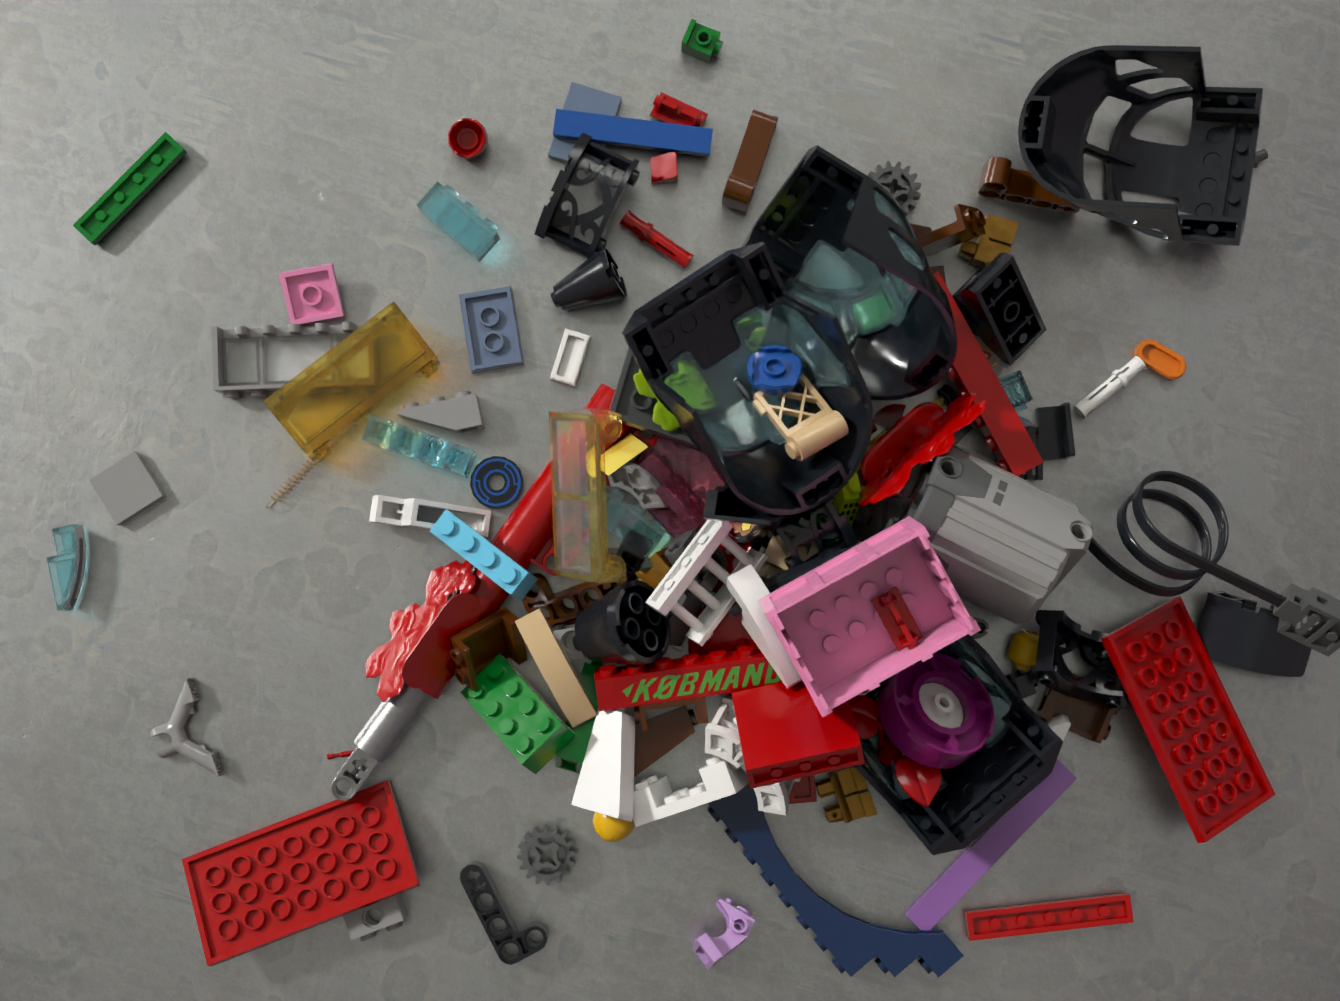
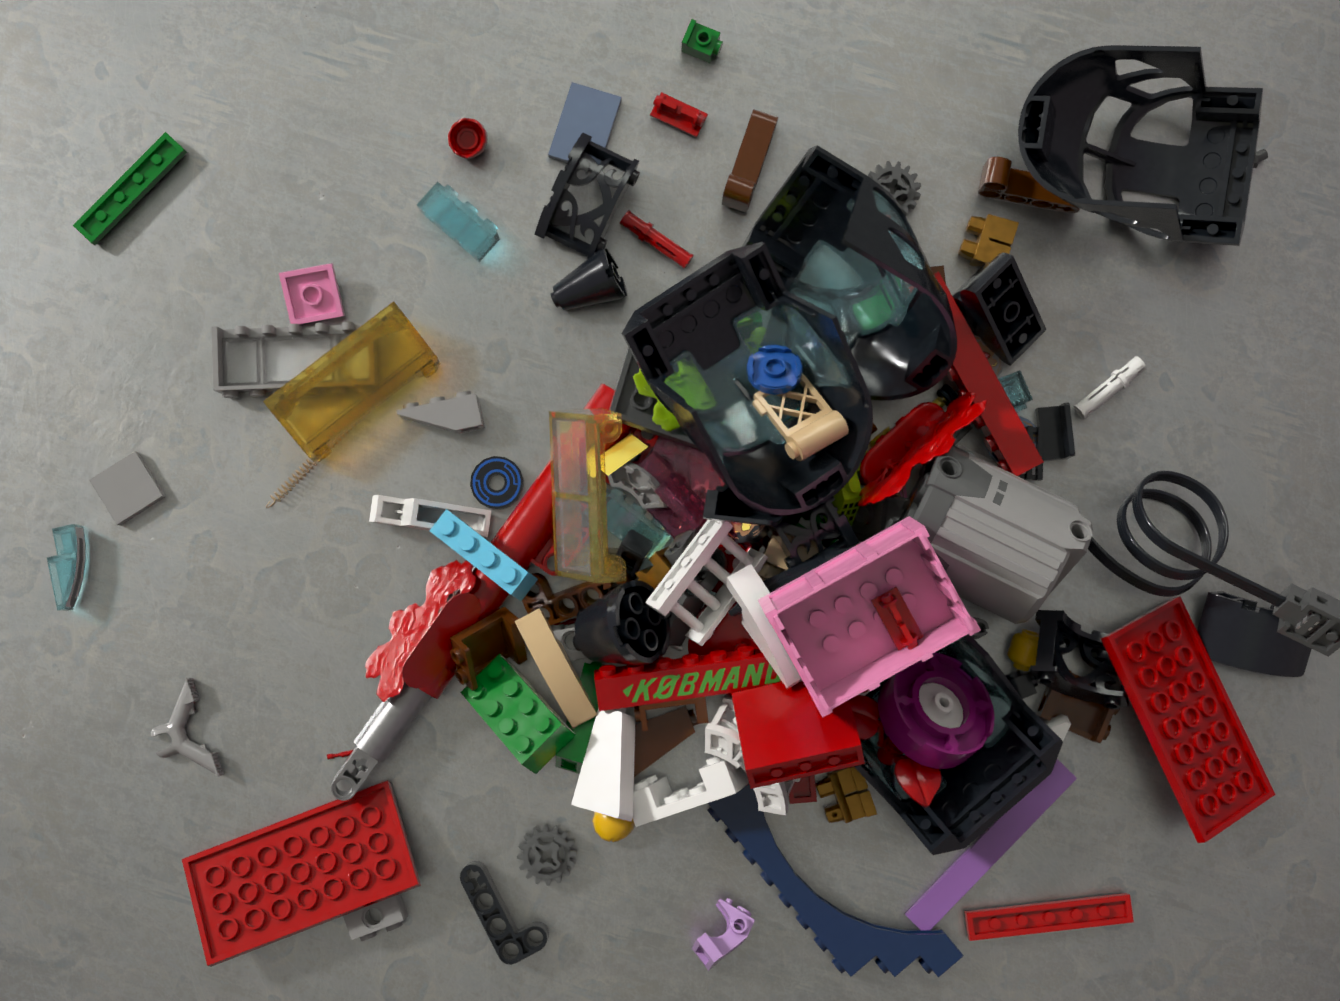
(419, 446): clear light blue brick -> none
(491, 329): sand blue tile -> none
(570, 357): white tile -> none
(633, 132): blue tile -> none
(664, 168): slope -> none
(889, 415): dark red tile -> none
(968, 226): reddish brown panel -> none
(1161, 359): orange tile -> none

